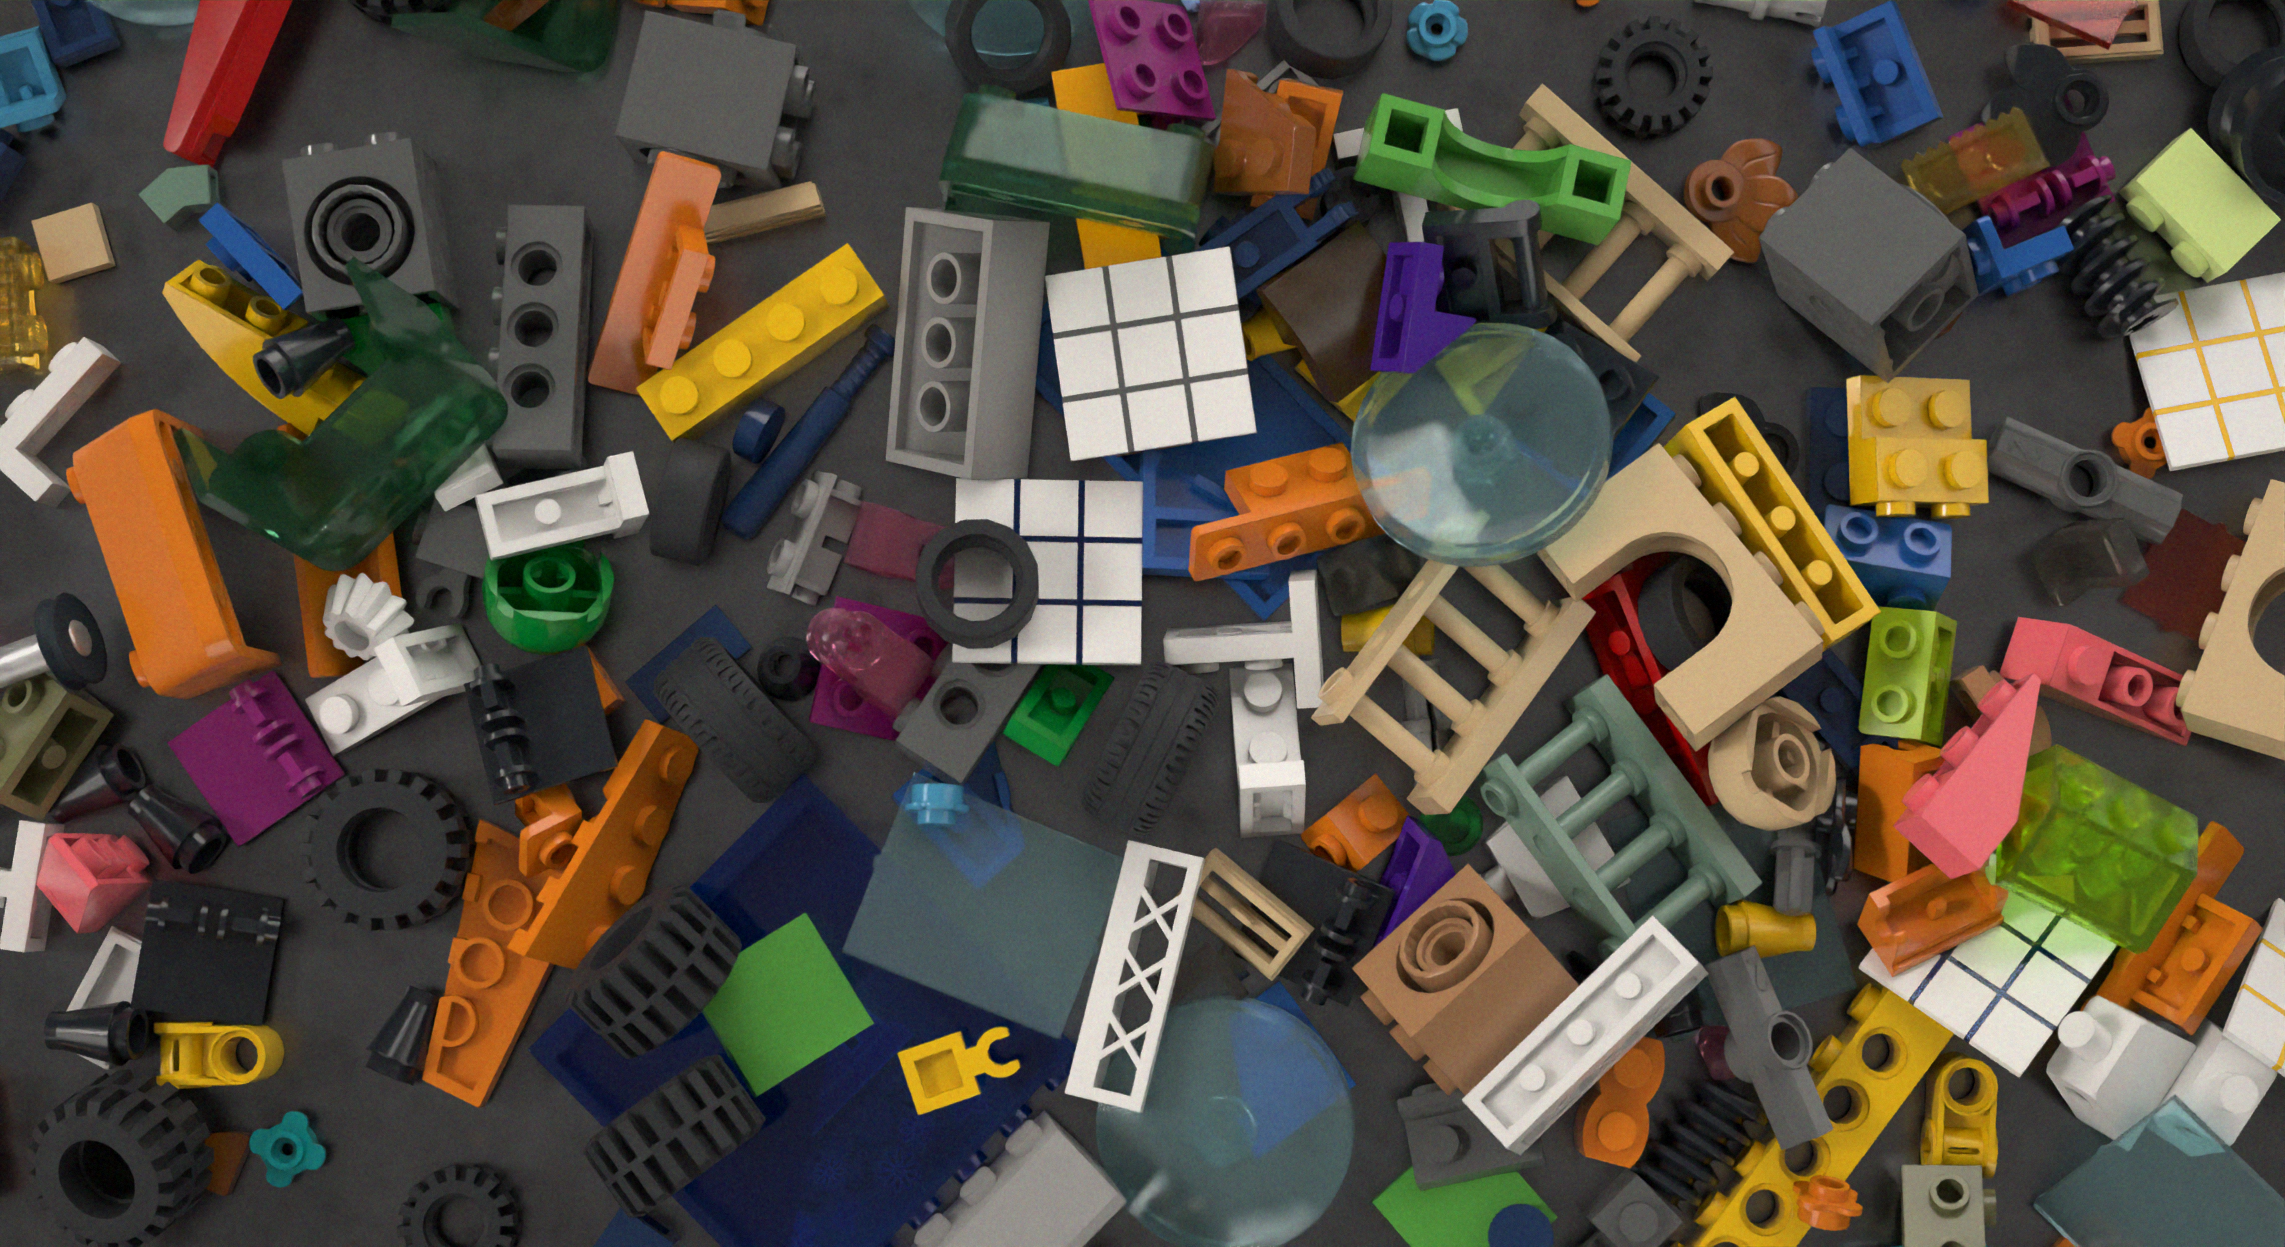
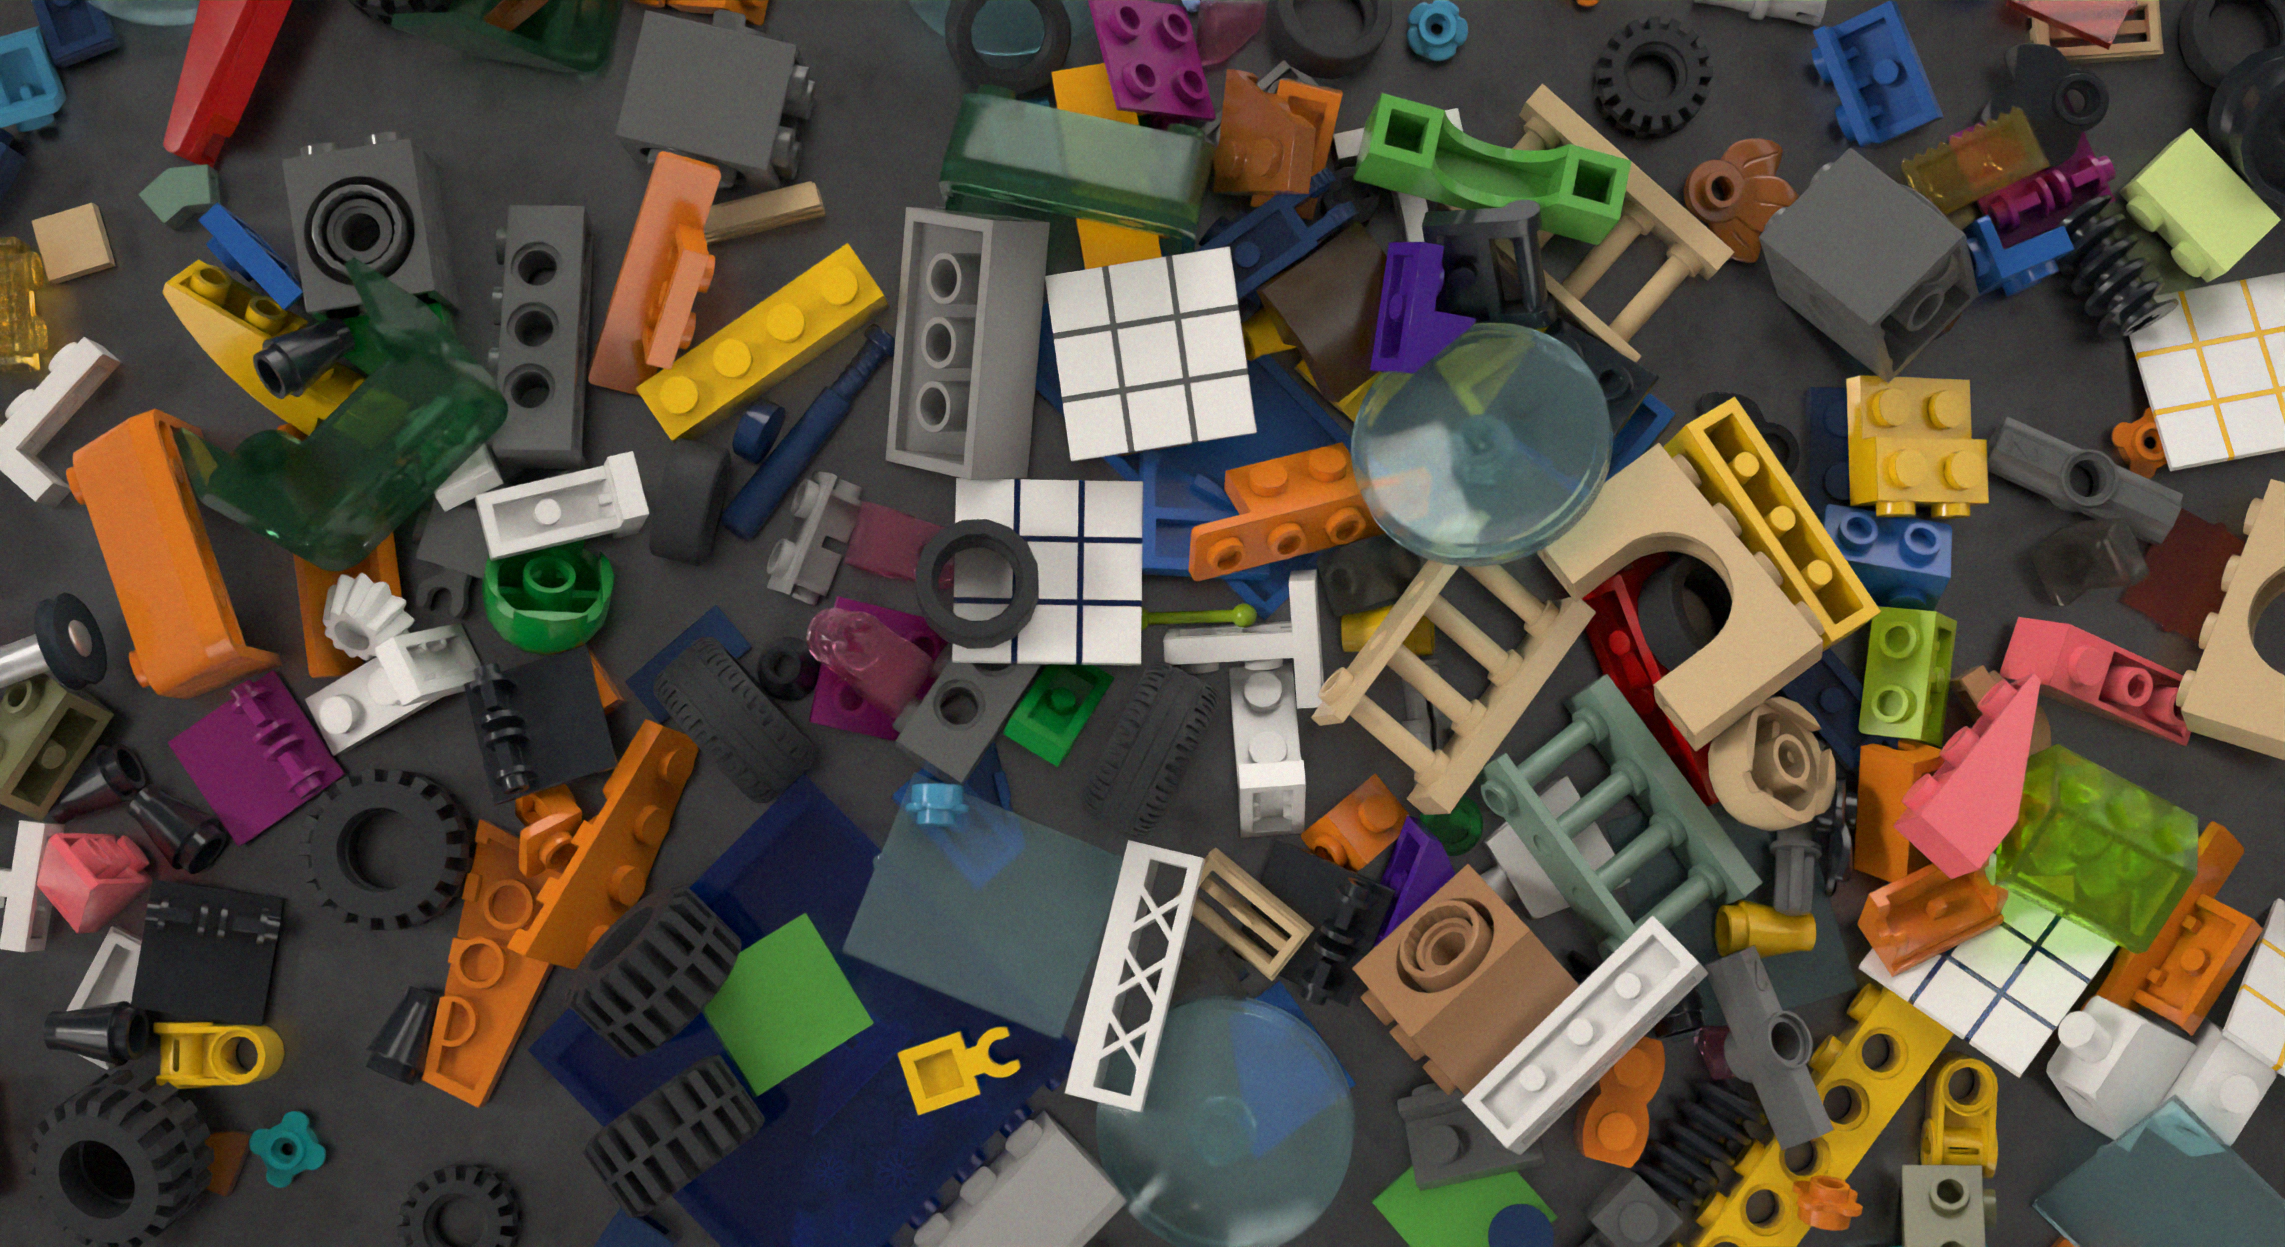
(1242, 615): none -> lime hinge

